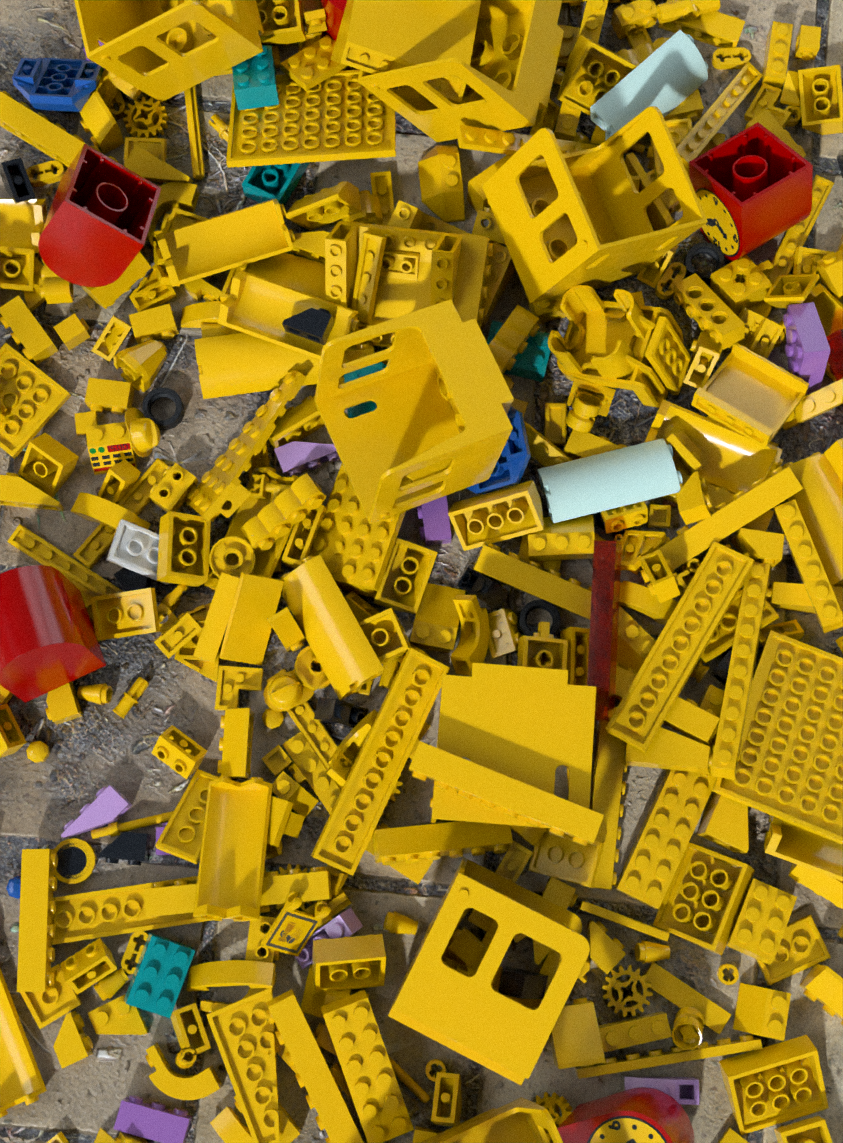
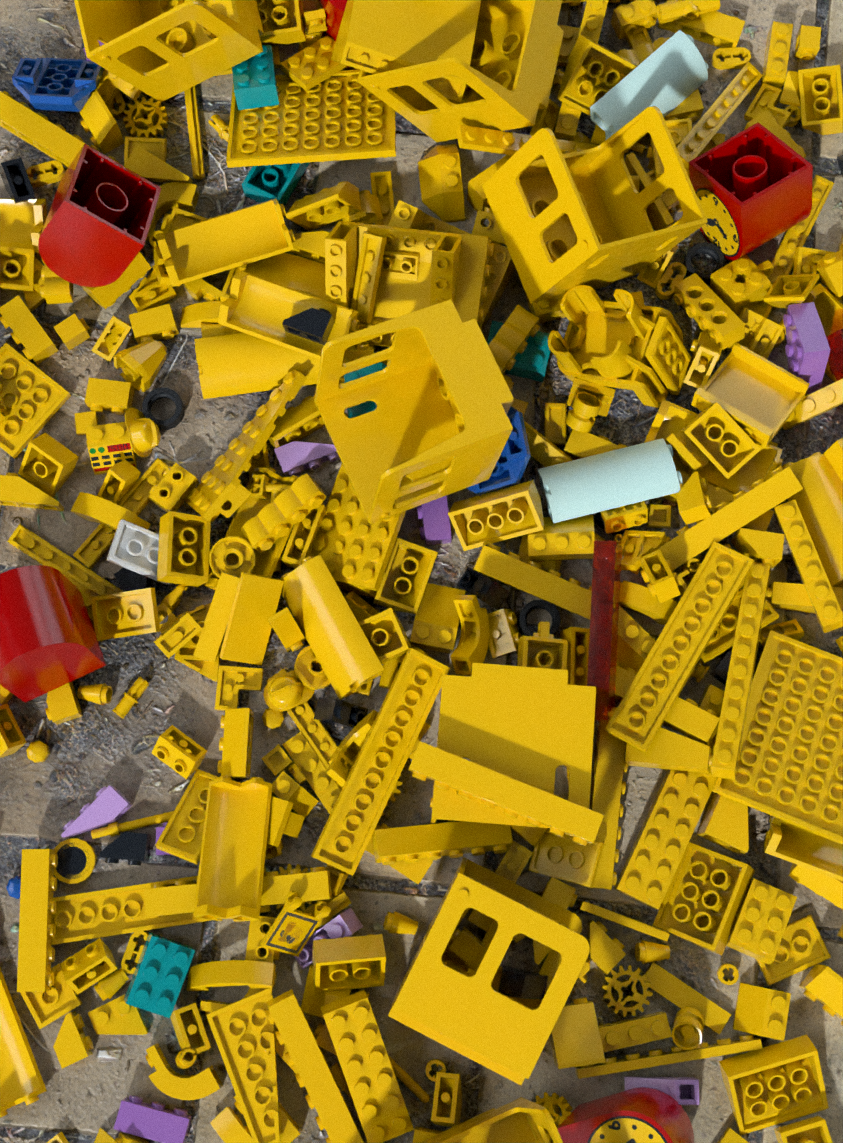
(721, 439): none -> yellow slope

